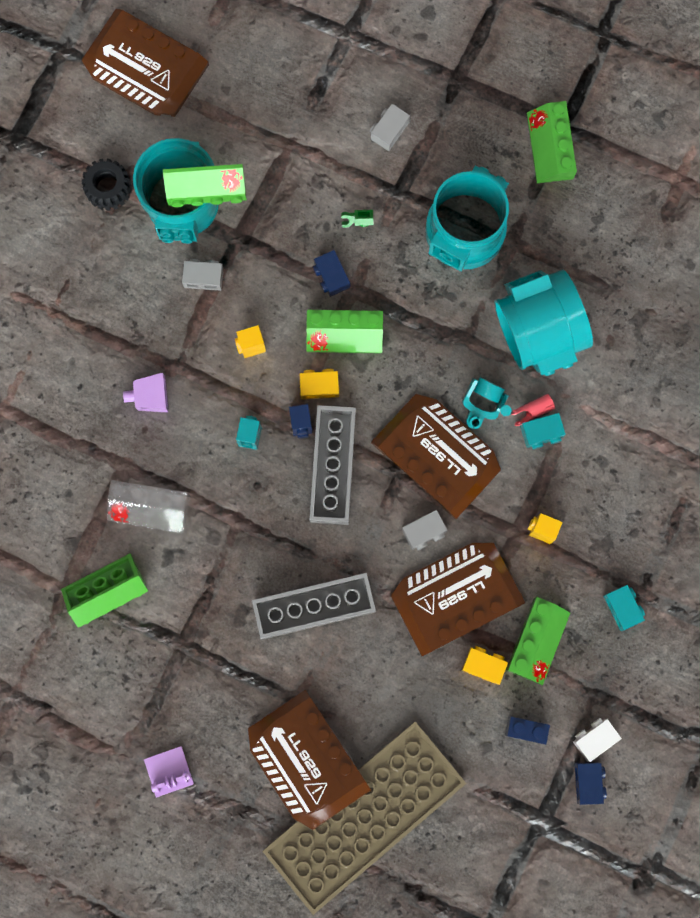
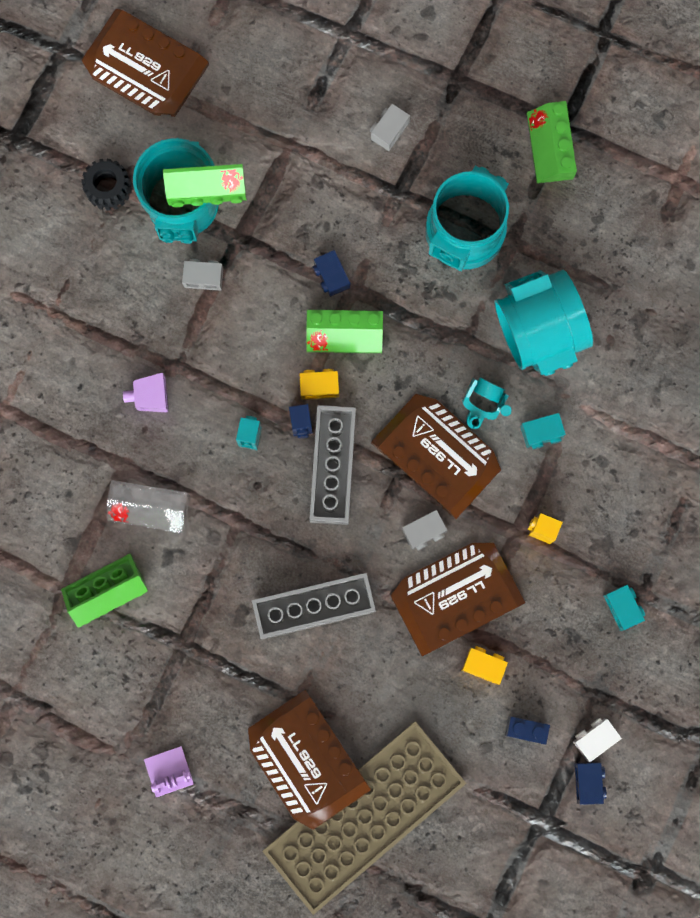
(250, 342): yellow brick -> none
(359, 217): green plate -> none
(535, 409): coral piece -> none
(538, 640): bright green slope -> none

